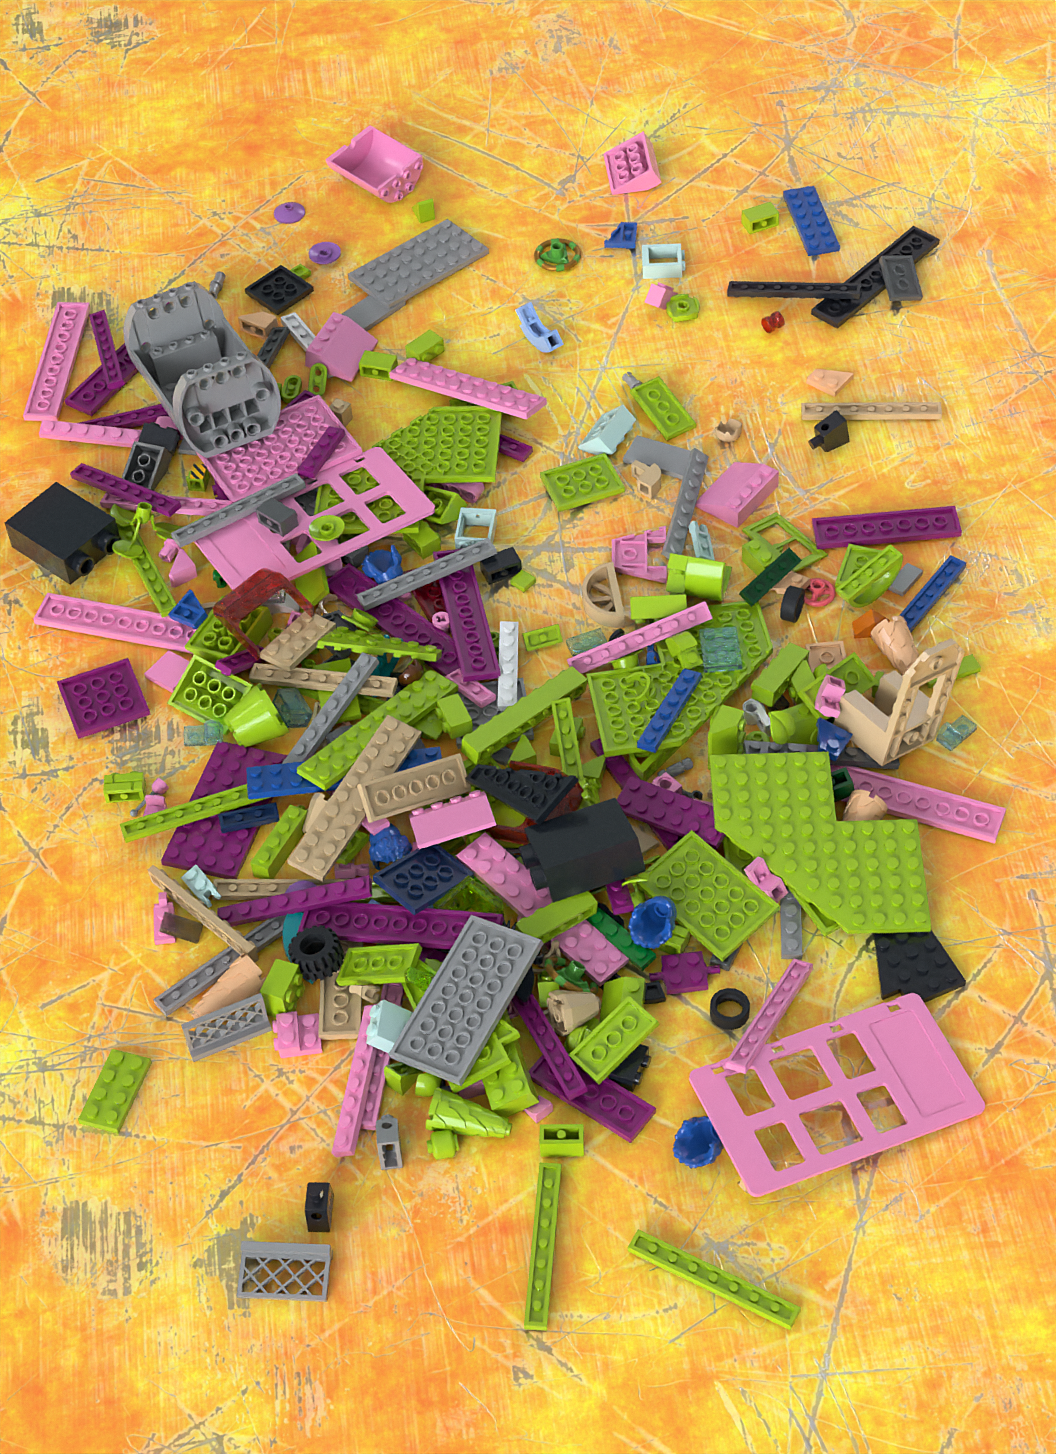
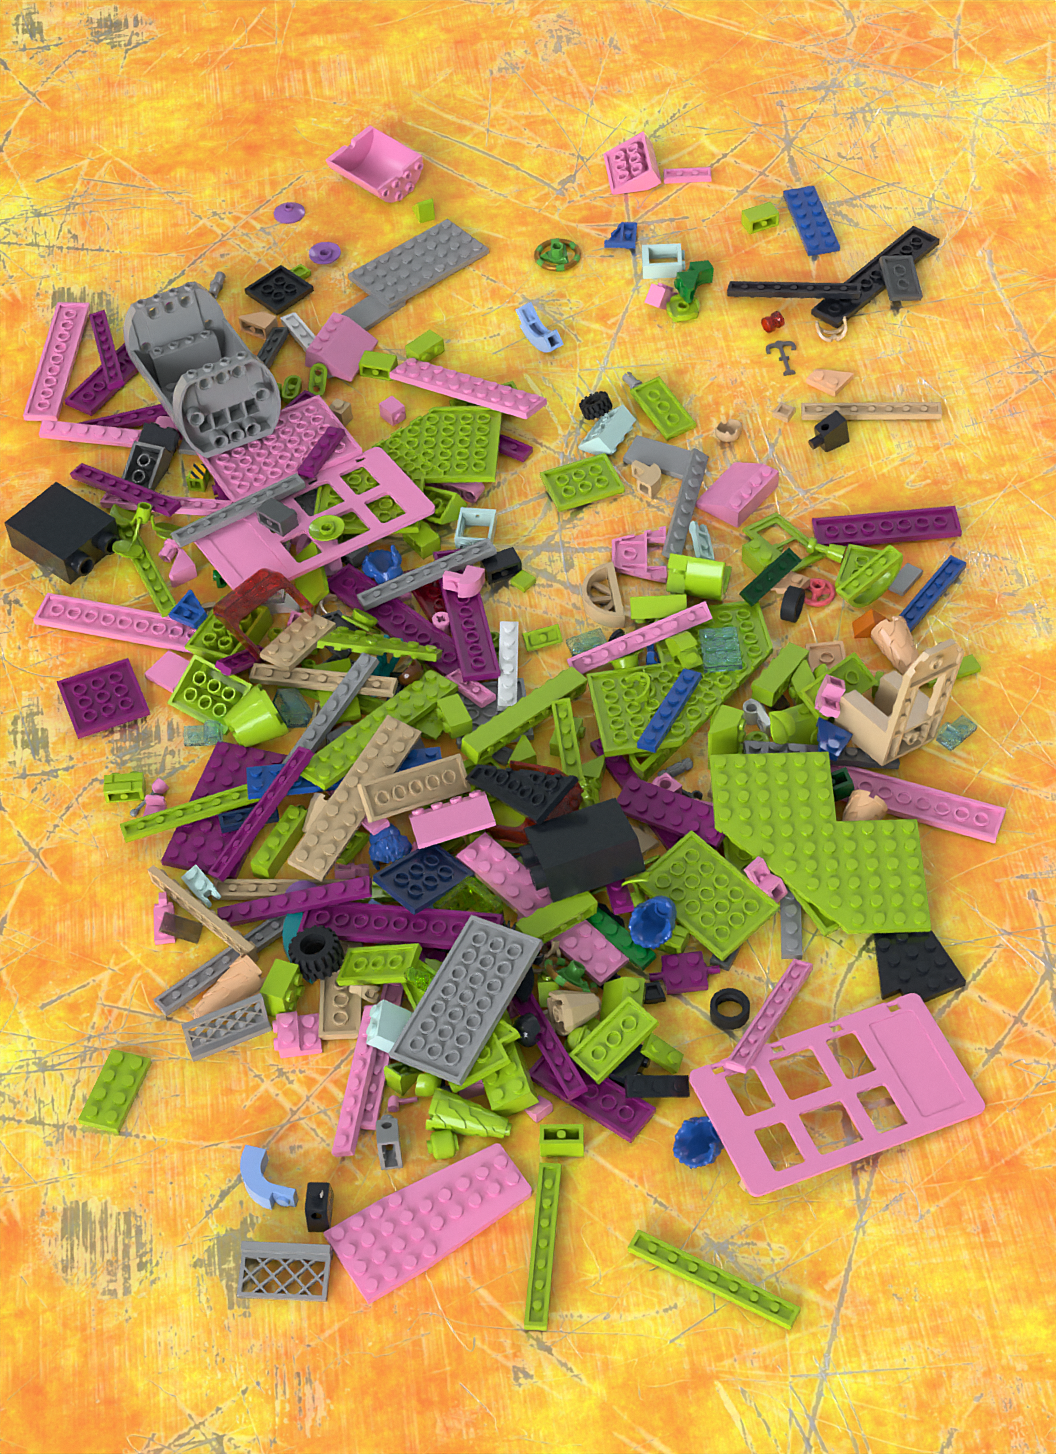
(260, 814): none -> magenta plate
(264, 1193): none -> light blue arch
(392, 411): none -> bright pink brick
(395, 1101): none -> bright pink hand
(426, 1221): none -> bright pink wing
(465, 584): none -> bright pink brick
(528, 1028): none -> black hair
(595, 405): none -> black tyre
(656, 1086): none -> black plate
(662, 1053): none -> lime plate
(687, 175): none -> bright pink tile
(687, 282): none -> green arch
(779, 345): none -> dark grey piece
(784, 412): none -> tan tile
(833, 337): none -> tan helmet
(833, 552): none -> lime piece

